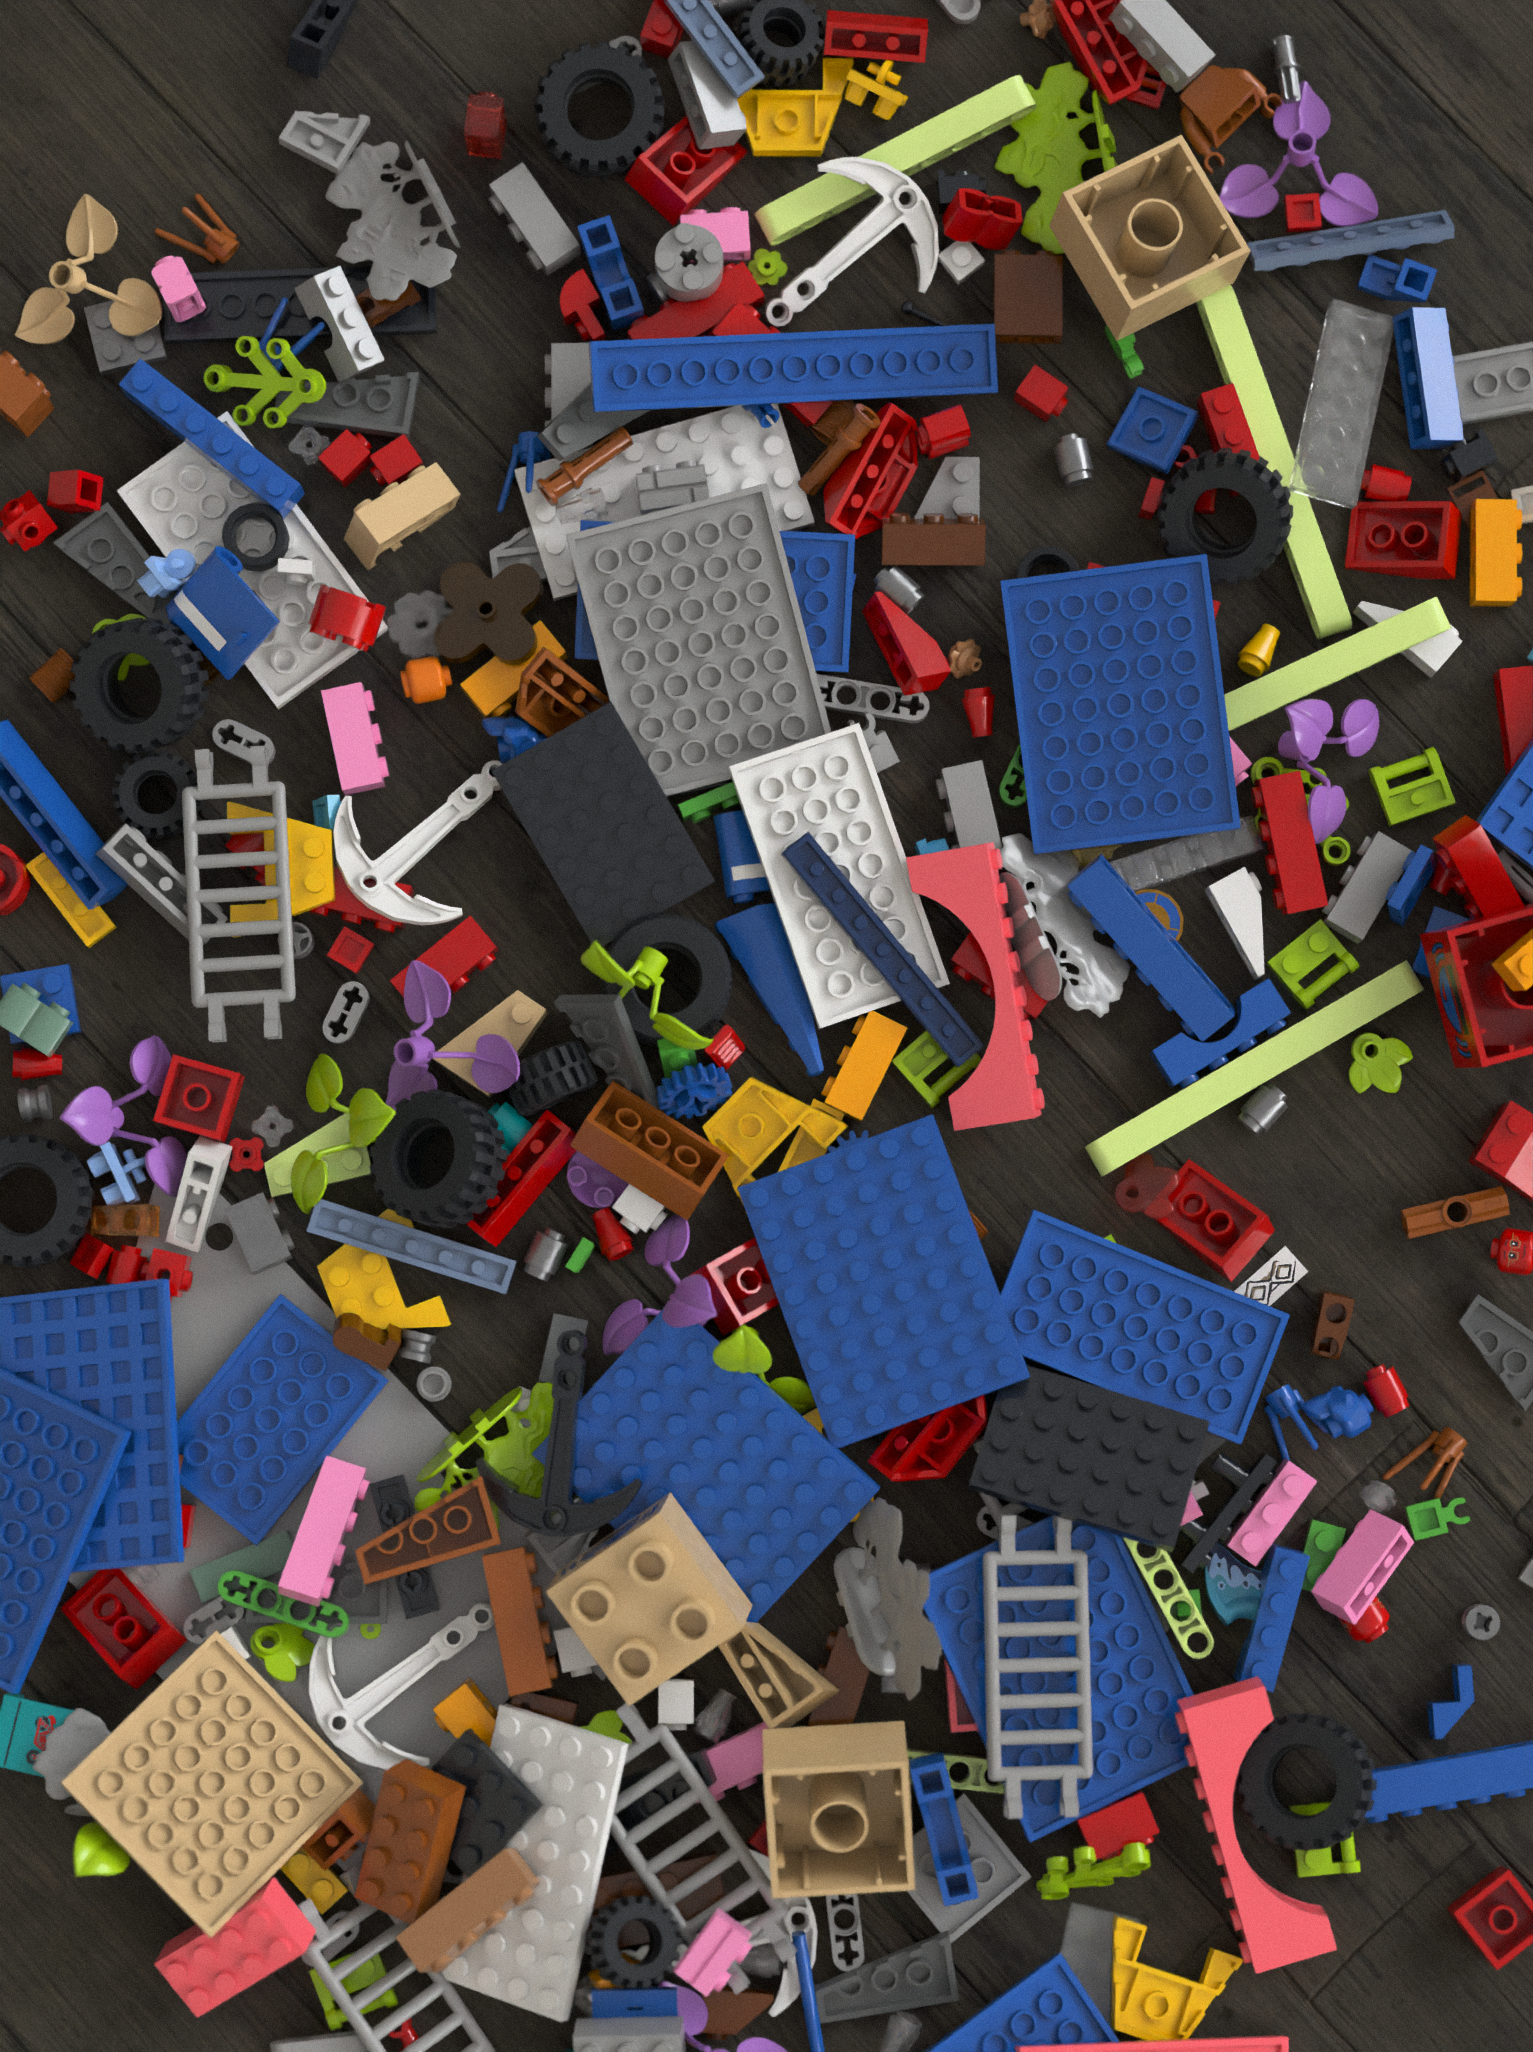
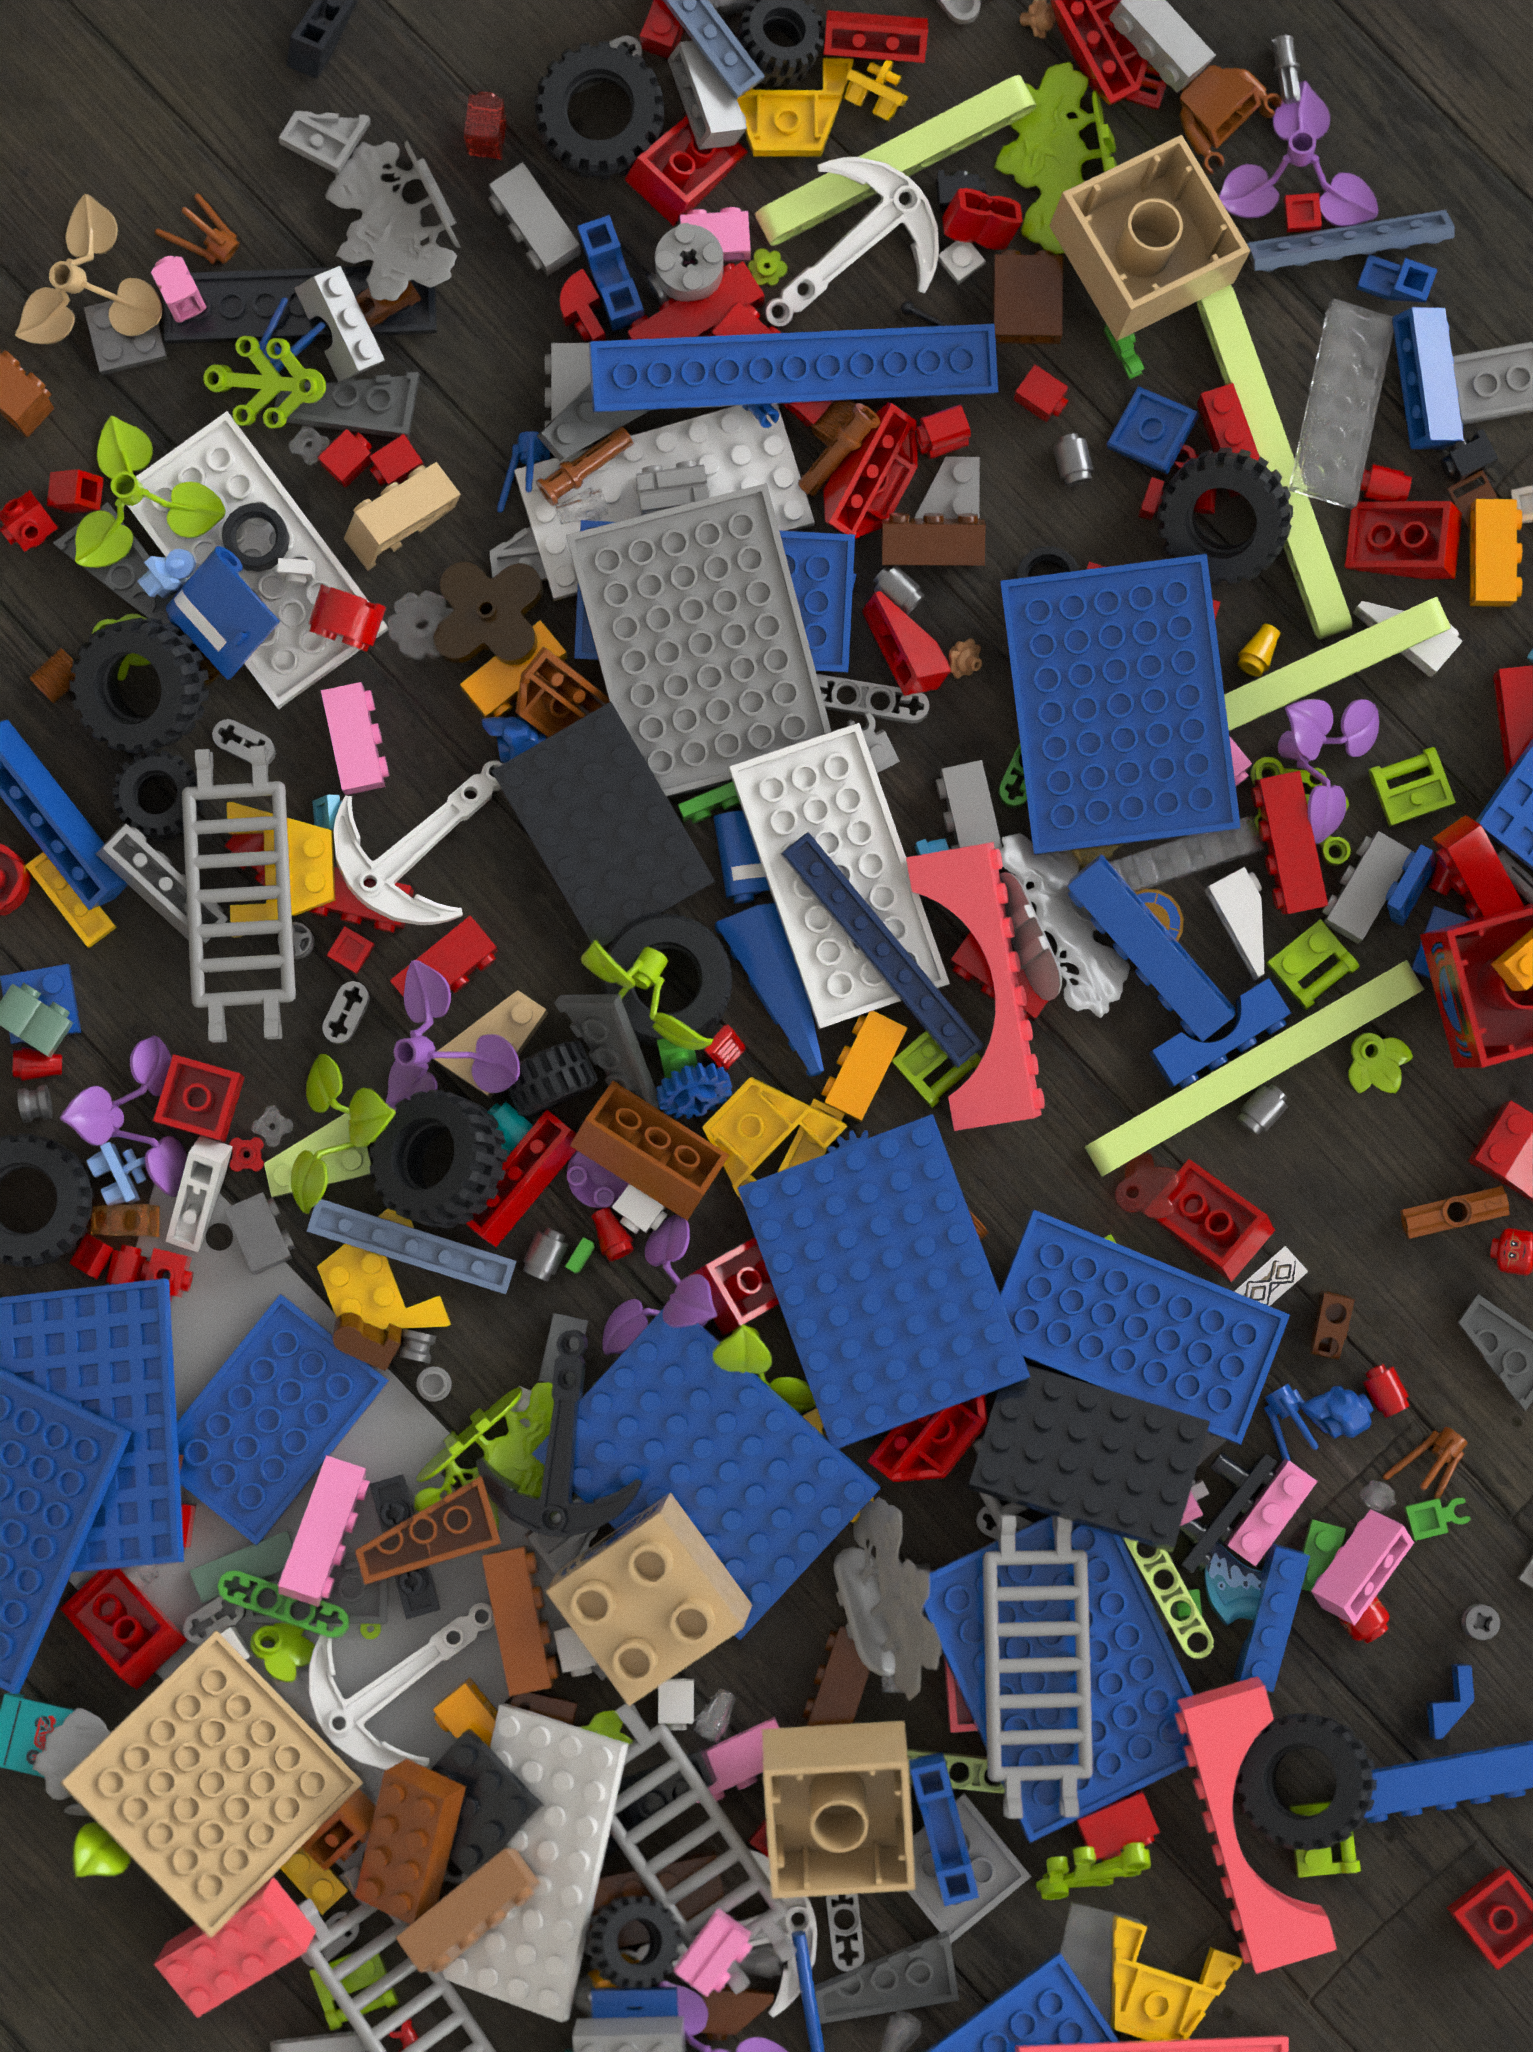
(121, 451): none -> lime plant
(211, 438): blue brick -> none
(425, 679): orange head -> none
(774, 1676): tan wedge -> none
(979, 710): red cone -> none

